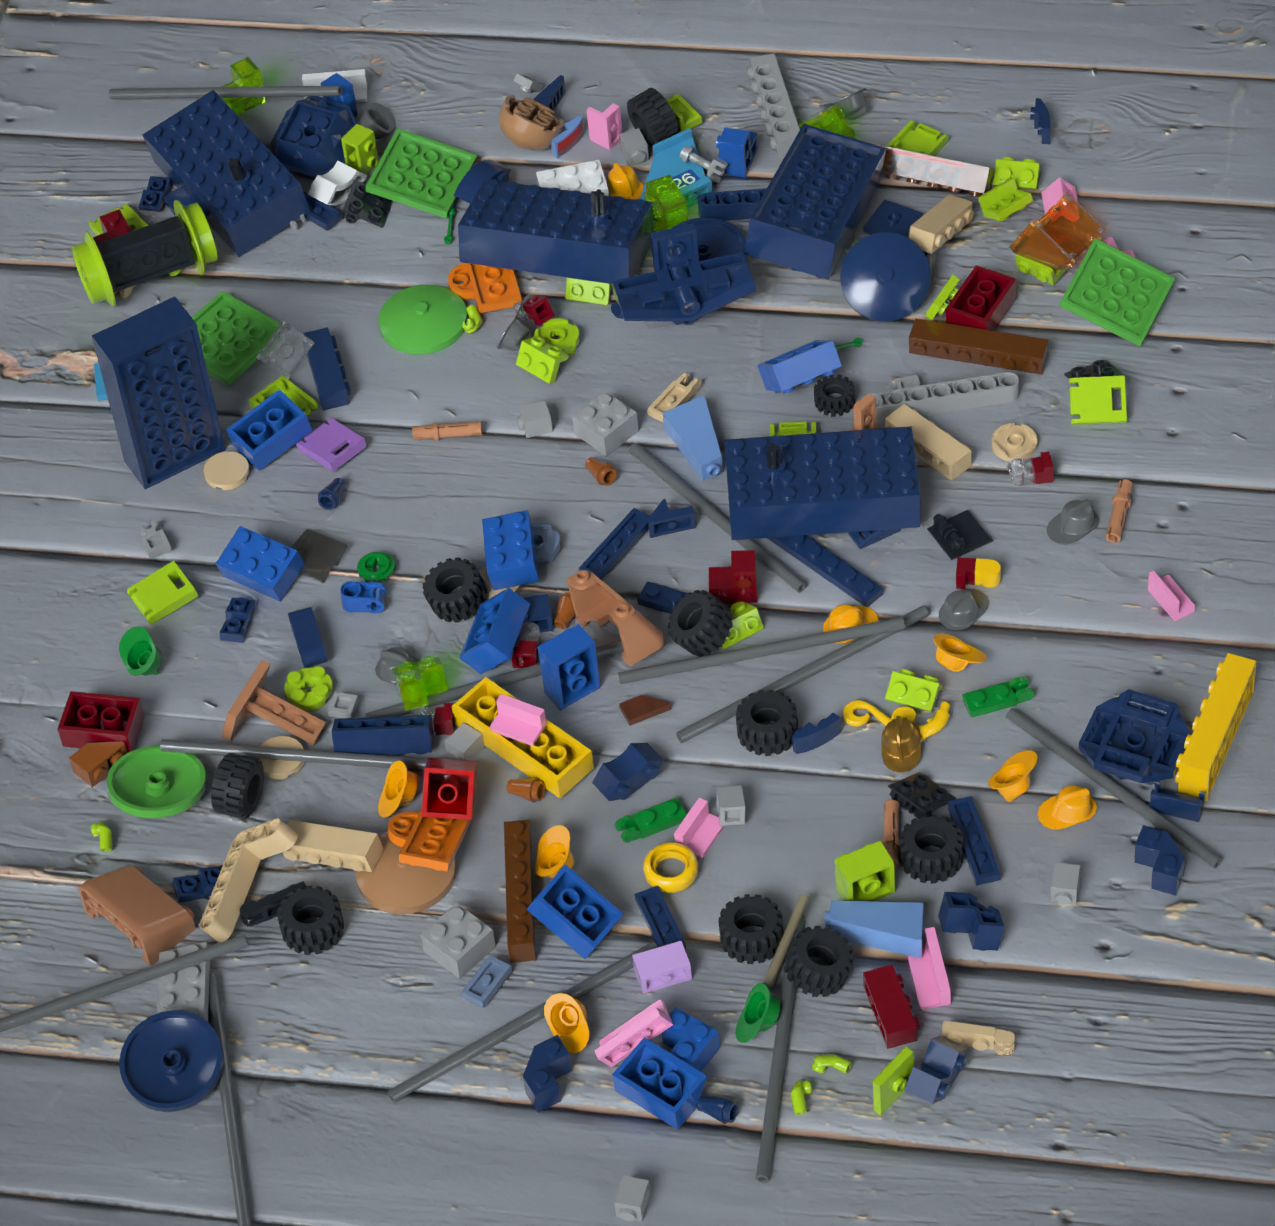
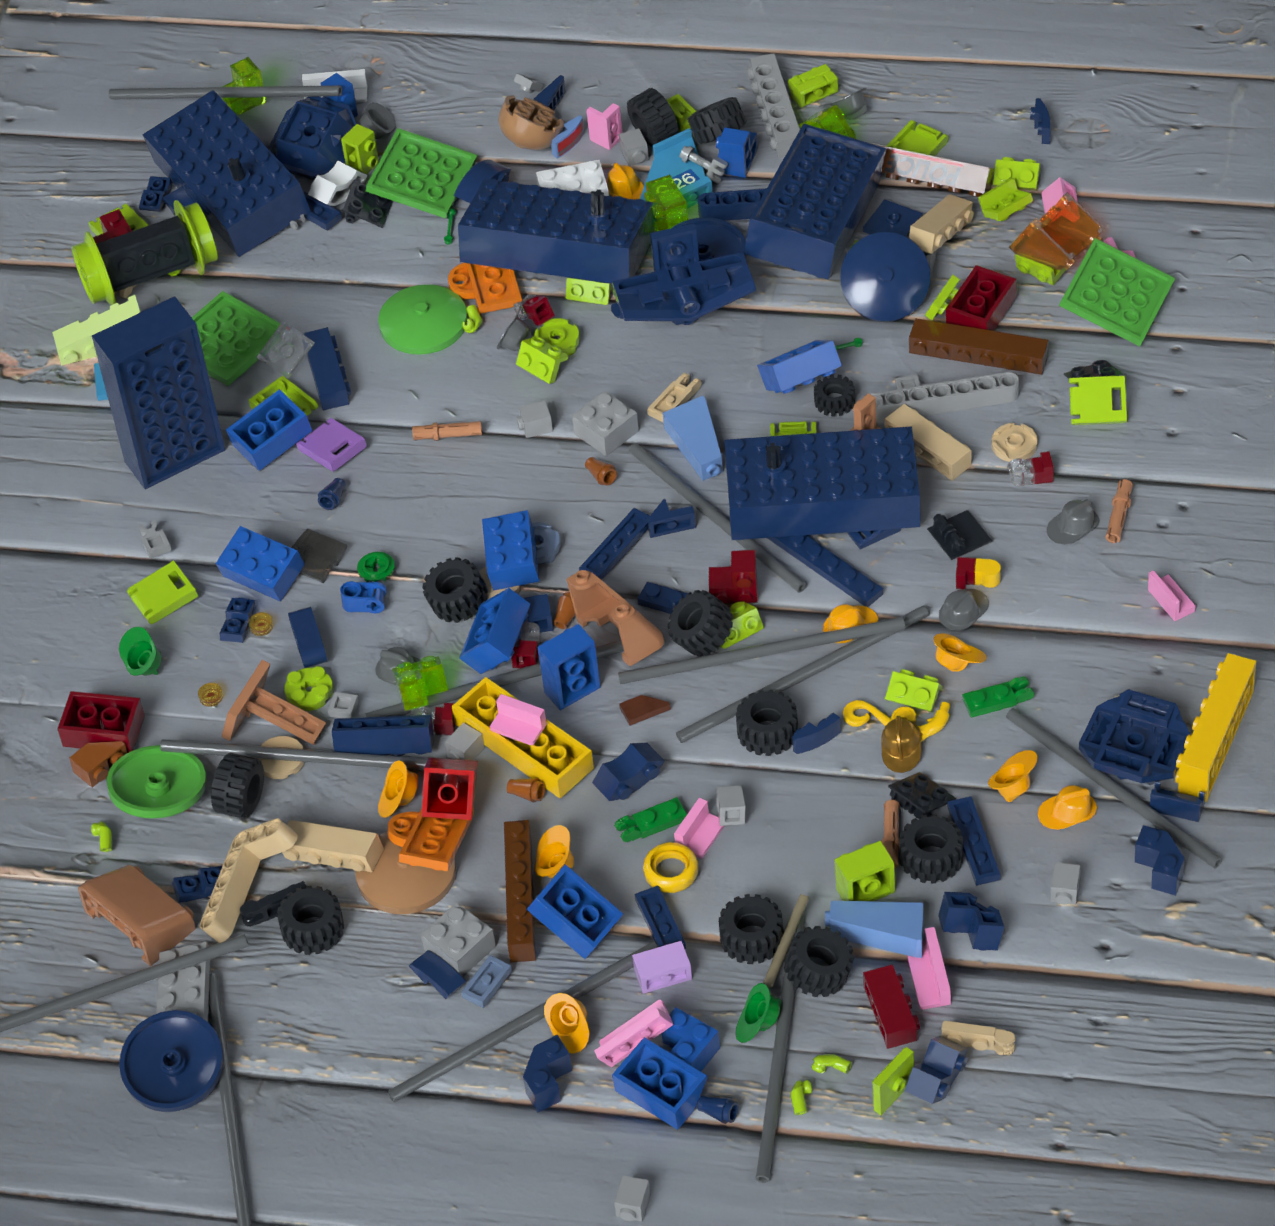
(75, 340): none -> yellowish green wedge
(210, 694): none -> clear yellow tile
(226, 470): tan tile -> none
(261, 624): none -> clear yellow tile
(438, 972): none -> dark blue slope
(711, 120): none -> black tyre
(813, 85): none -> lime brick

